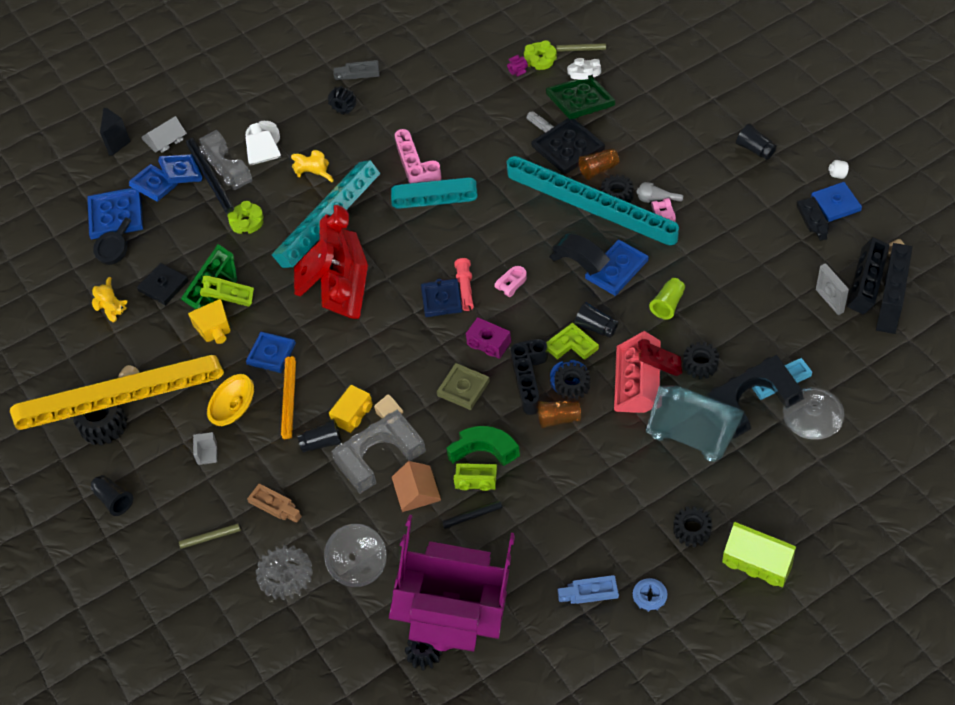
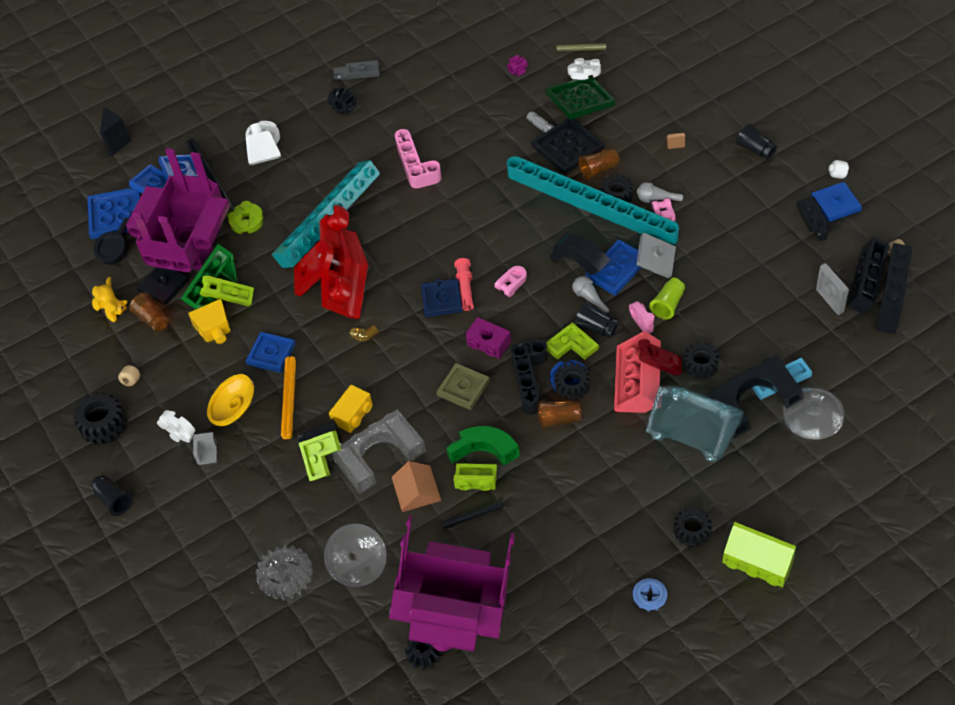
(115, 392): yellow beam -> none
(148, 311): none -> clear orange plant
(164, 134): light grey slope -> none
(178, 428): none -> white plate
(180, 212): none -> magenta piece
(209, 536): olive bar -> none
(233, 171): clear arch -> none
(274, 503): medium nougat hinge -> none
(314, 454): none -> lime plate
(315, 164): yellow animal -> none
(362, 334): none -> clear yellow arm
(386, 406): tan slope -> none
(433, 193): teal beam -> none
(543, 48): lime plate -> none
(584, 288): none -> light grey piece
(589, 590): medium blue hinge -> none
(641, 316): none -> bright pink plate
(656, 255): none -> light grey plate
(675, 140): none -> medium nougat slope

